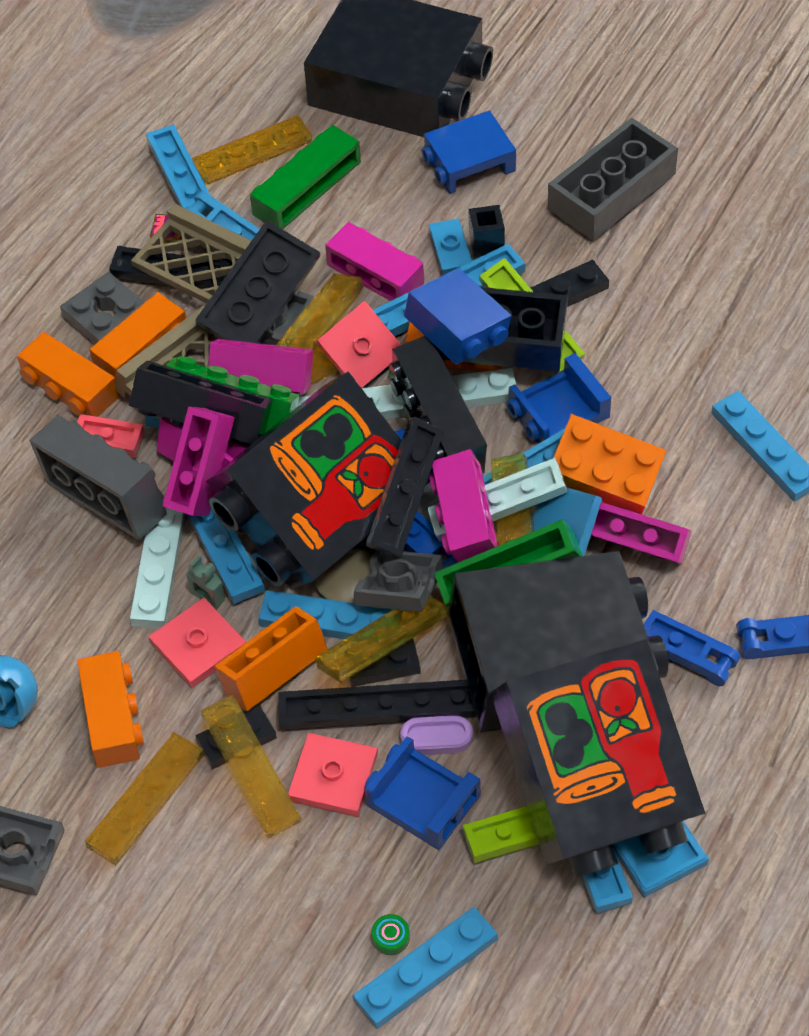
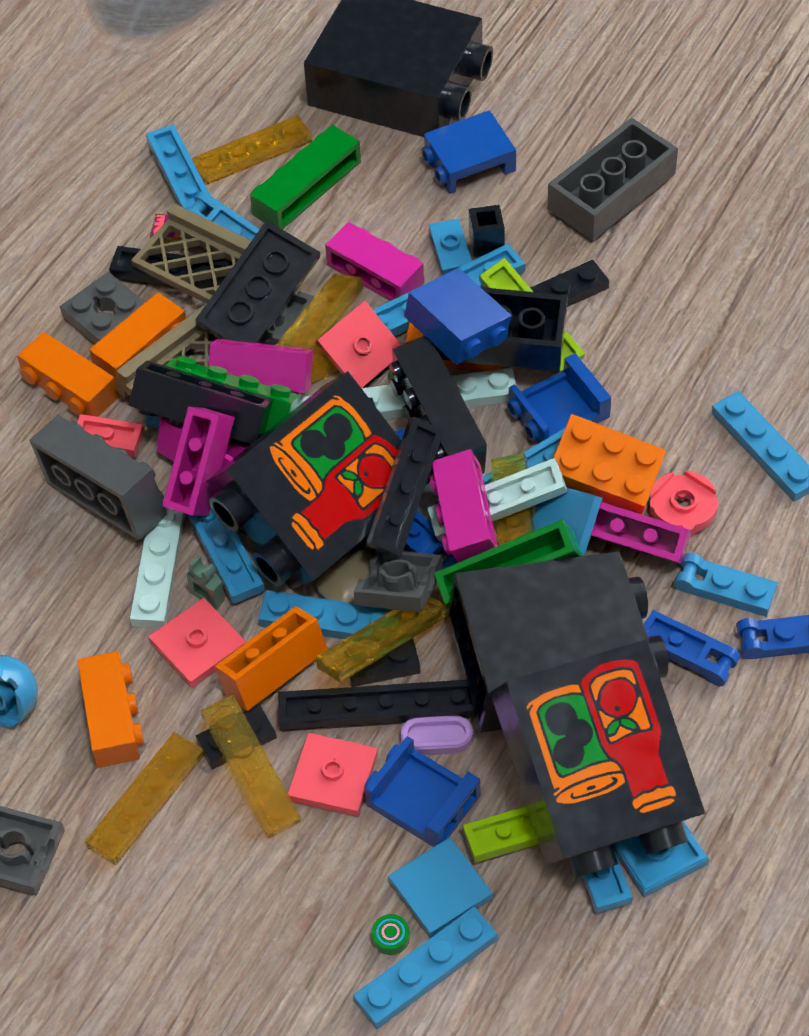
(440, 886): none -> dark azure tile
(691, 486): none -> coral plate
(725, 585): none -> dark azure plate

